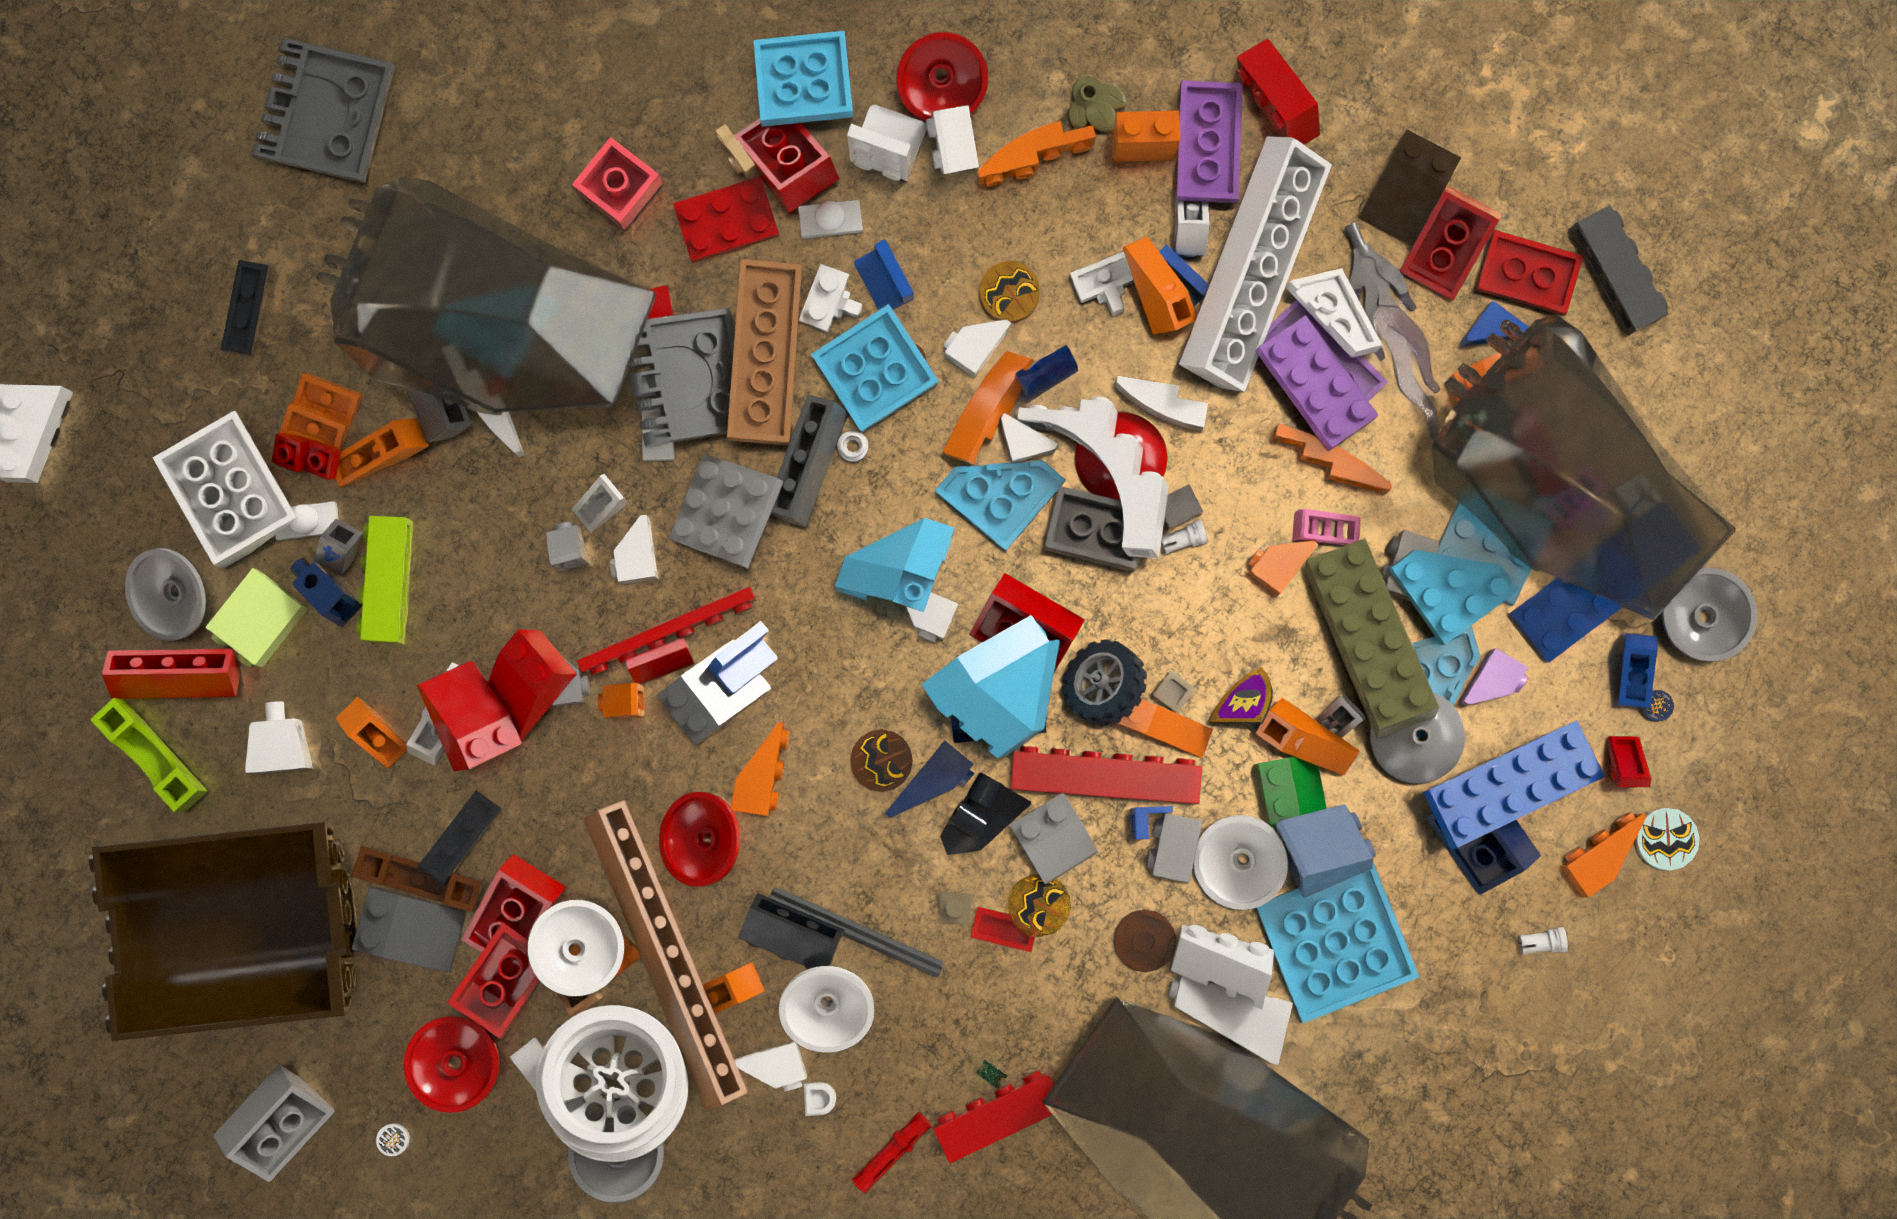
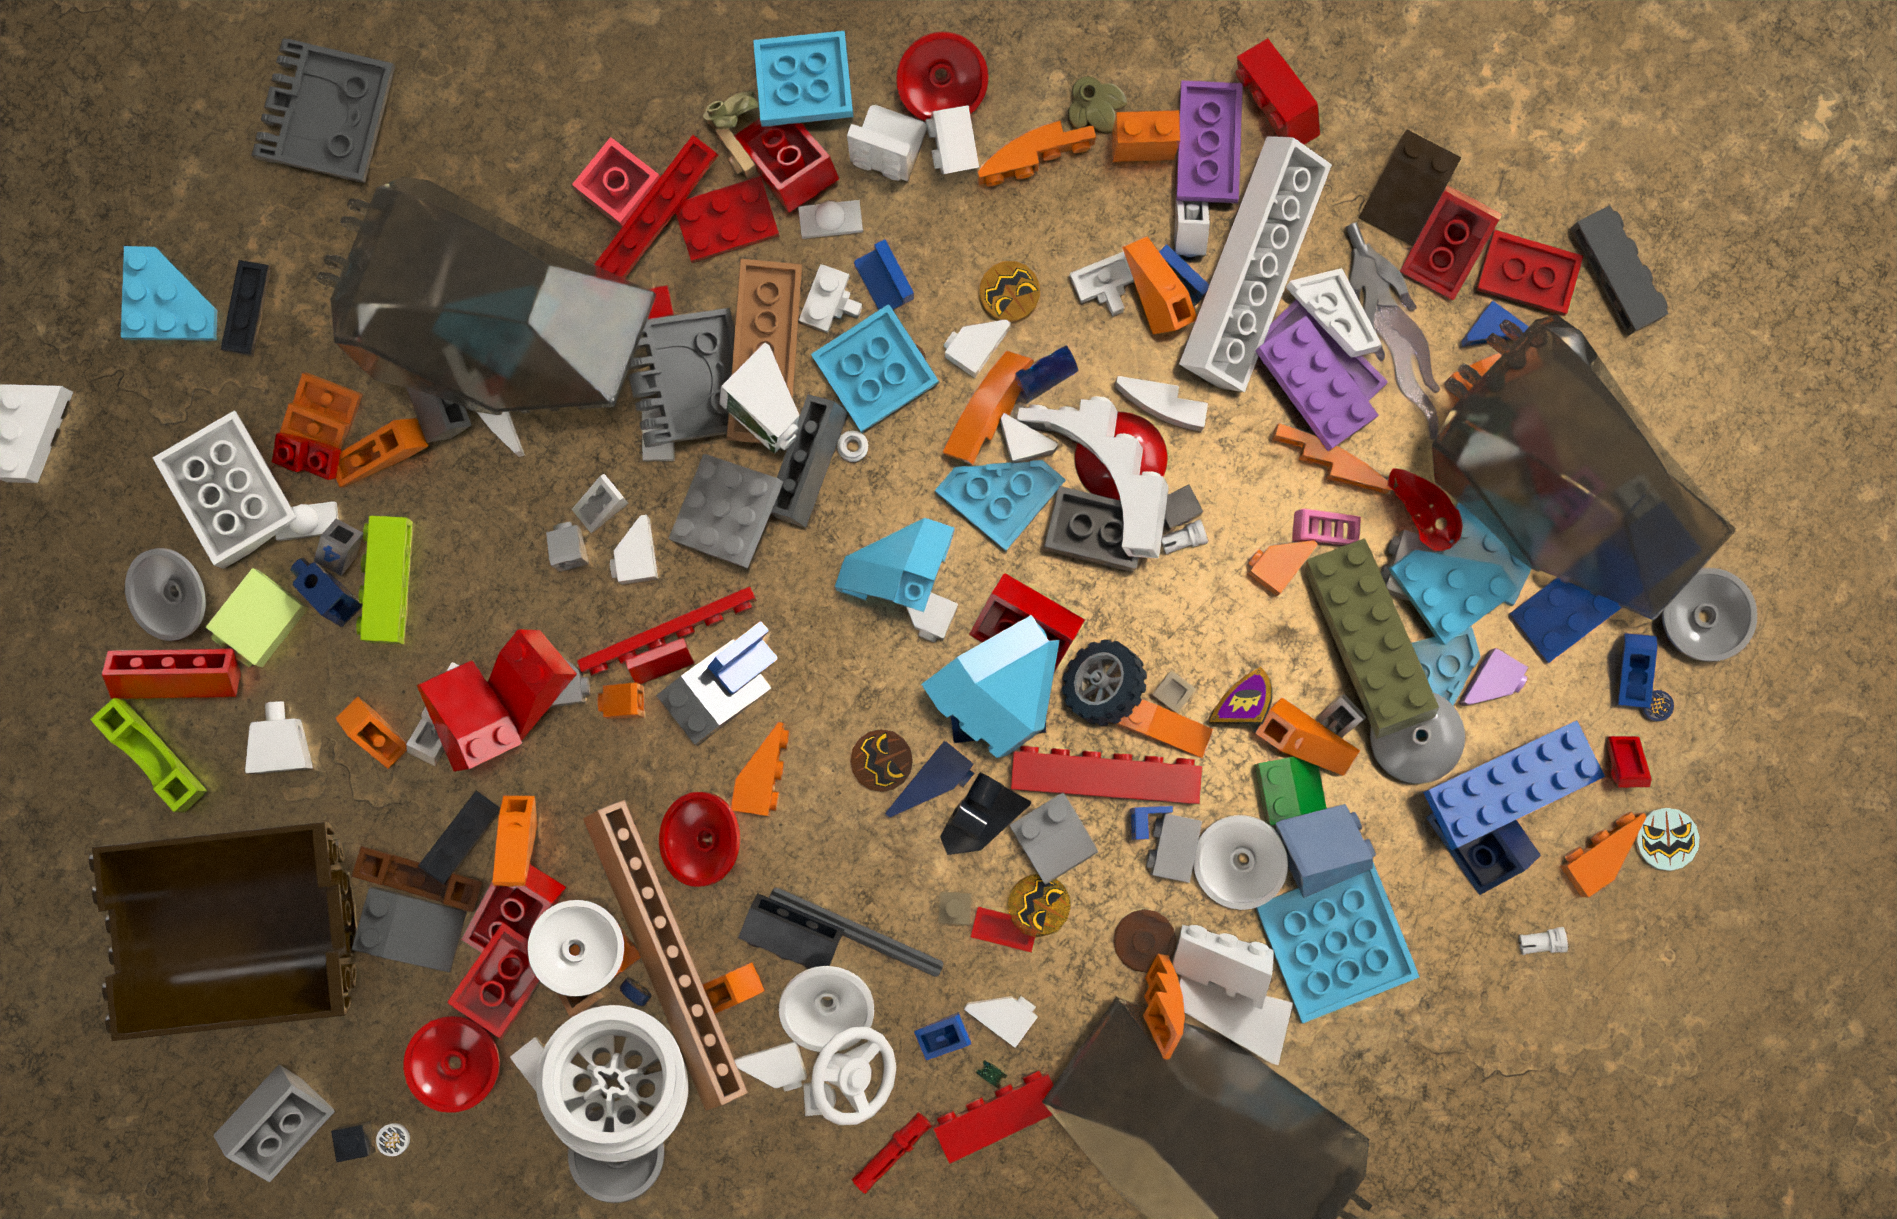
(161, 300): none -> medium azure plate
(353, 1141): none -> black brick
(514, 840): none -> orange slope
(635, 992): none -> dark blue tile
(657, 208): none -> red plate
(724, 114): none -> olive plate
(762, 401): none -> white slope
(853, 1074): none -> white piece
(943, 1036): none -> blue slope
(1005, 1016): none -> white slope
(1165, 1005): none -> orange slope
(1418, 496): none -> red piece

